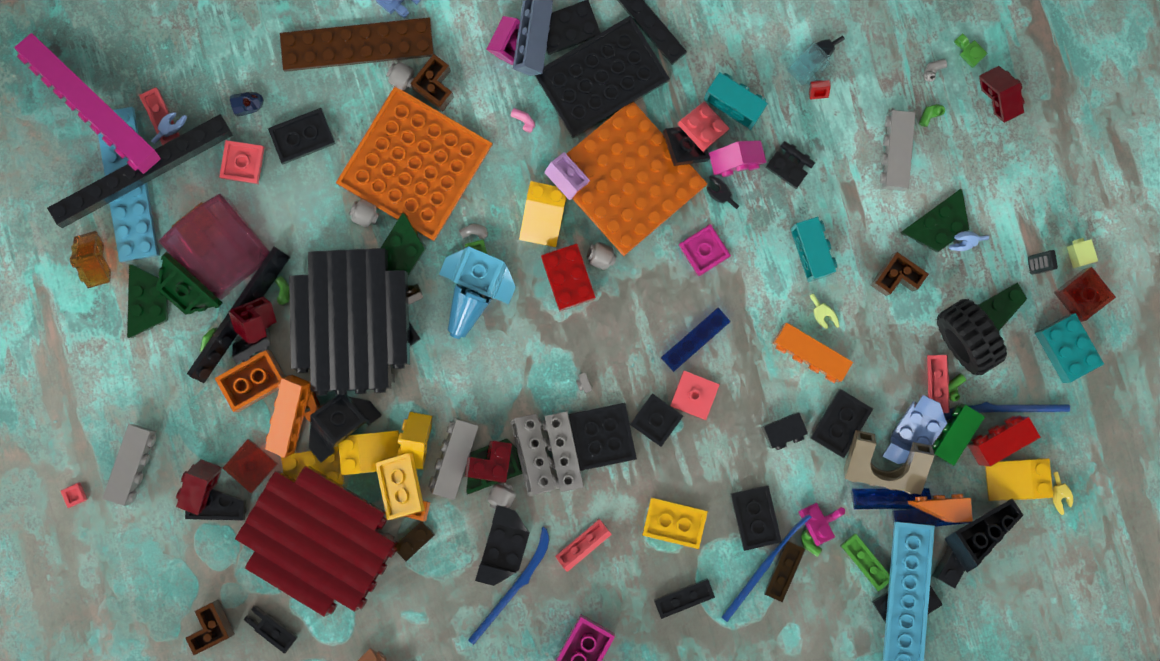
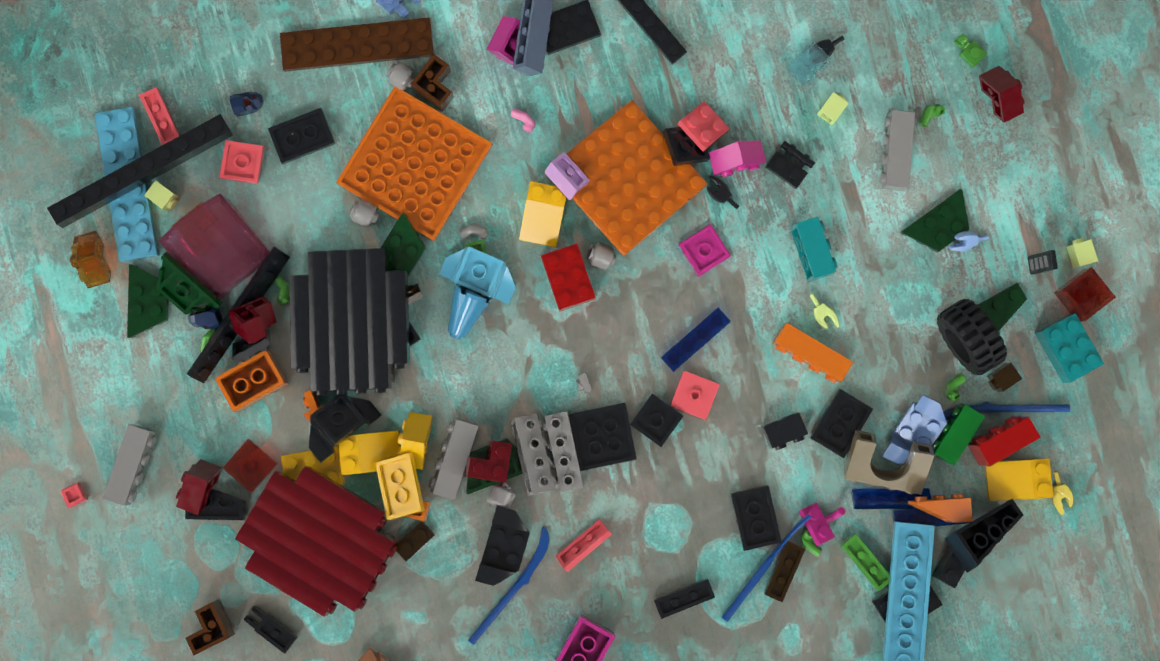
(87, 103): dark pink brick -> none
(162, 196): none -> yellowish green brick
(166, 128): light blue hand -> none
(206, 319): none -> dark blue rock
(287, 415): orange brick -> none
(602, 76): black plate -> none
(674, 523): yellow plate -> none
(735, 100): teal brick -> none
(819, 89): red plate -> none
(833, 108): none -> yellowish green brick
(899, 270): reddish brown brick -> none
(932, 67): light grey arm -> none
(939, 380): coral plate -> none
(1003, 377): none -> dark brown brick

